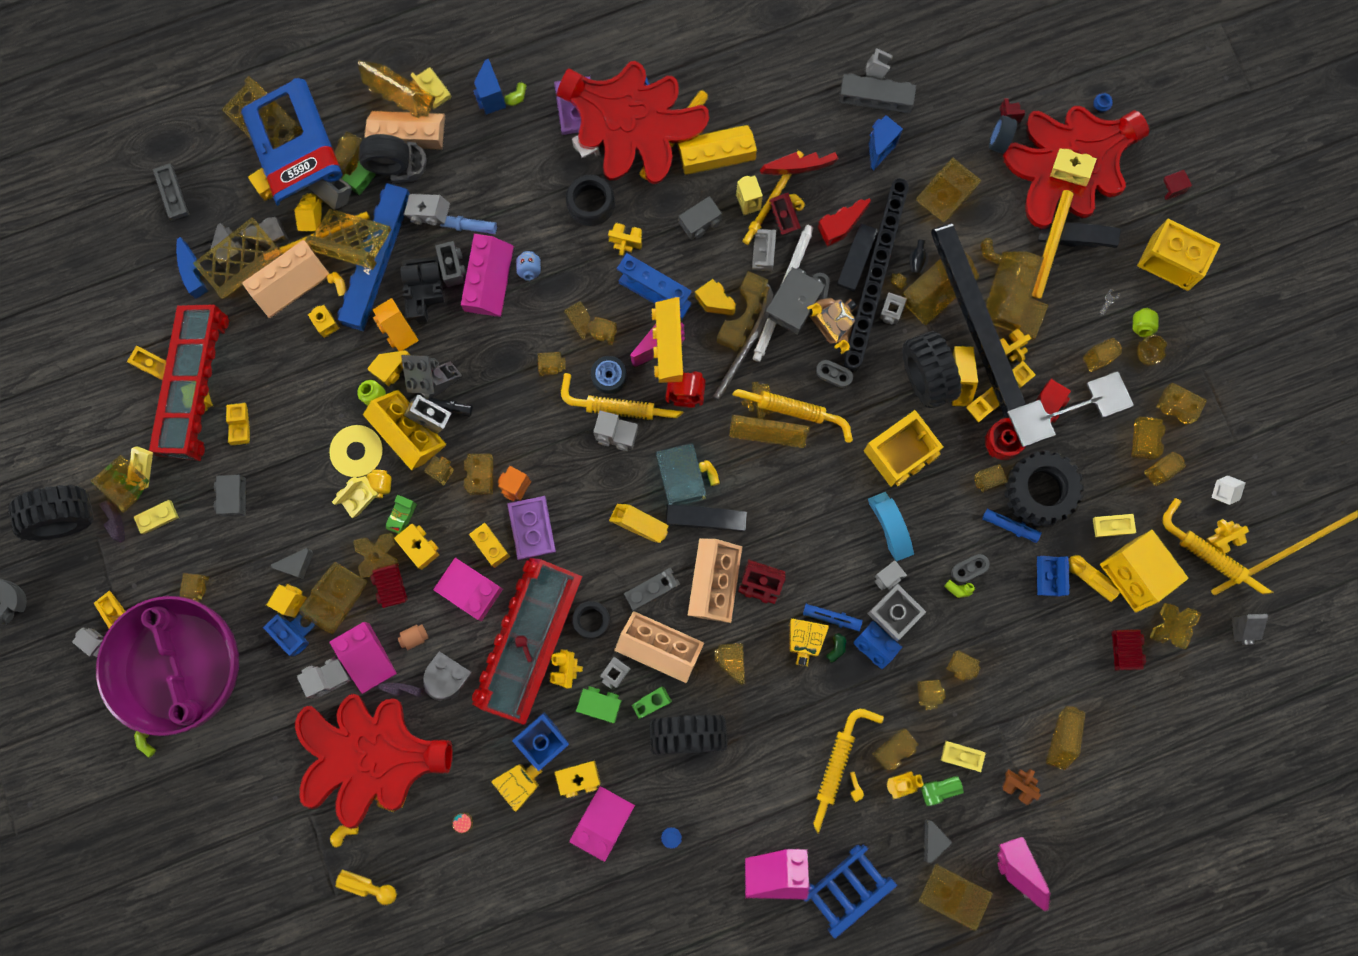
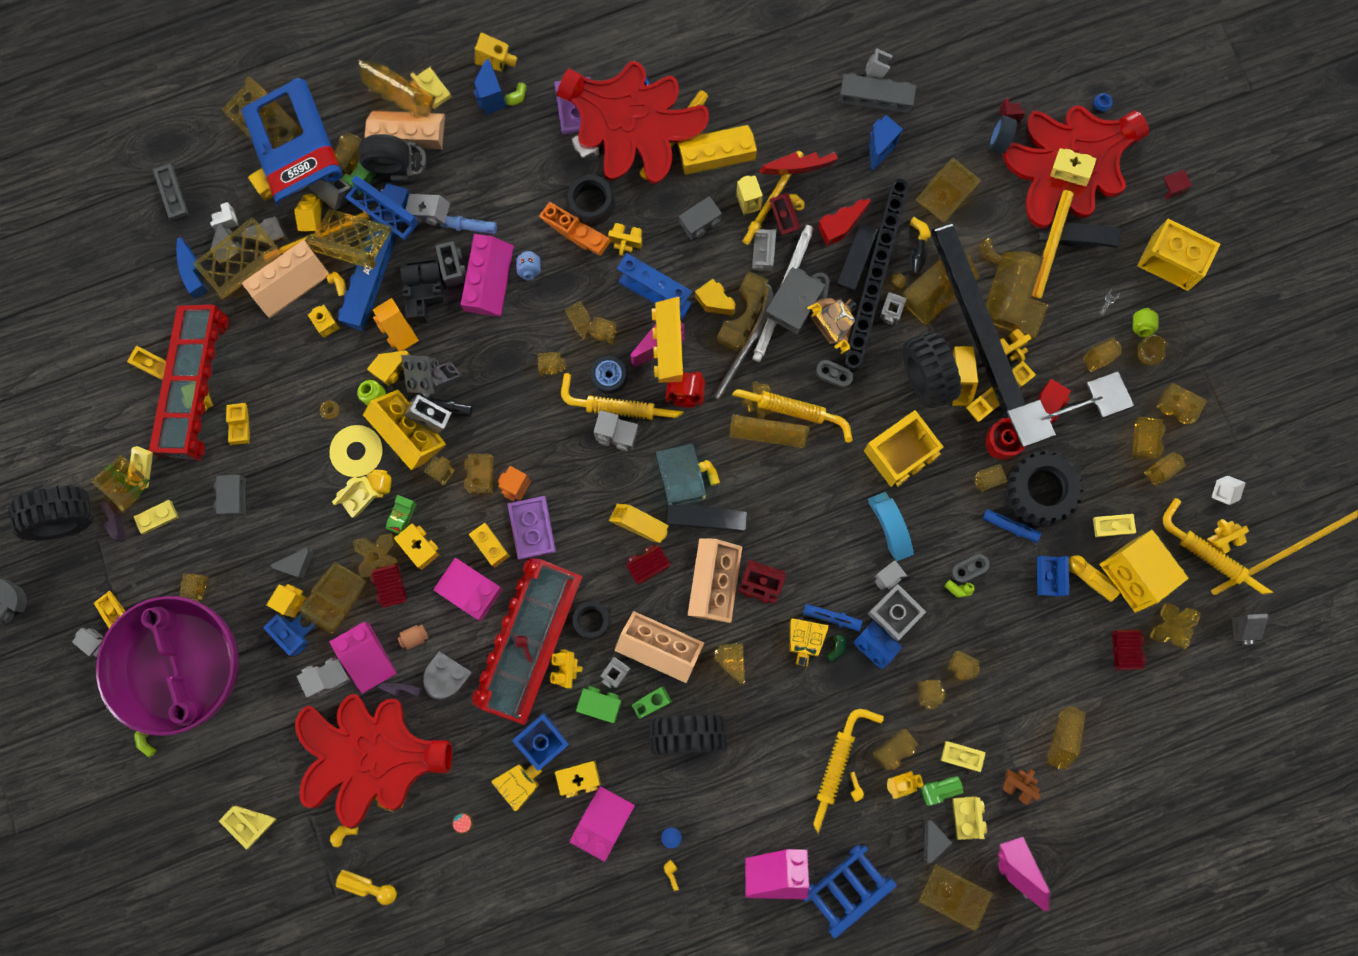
(225, 217): none -> white panel
(246, 824): none -> light yellow wing
(325, 406): none -> clear yellow plate
(383, 201): none -> blue fence
(495, 51): none -> yellow torso
(574, 230): none -> orange slope
(648, 564): none -> dark red brick
(651, 589): dark grey plate -> none
(669, 868): none -> yellow hand
(922, 227): none -> yellow arm
(969, 818): none -> light yellow bracket

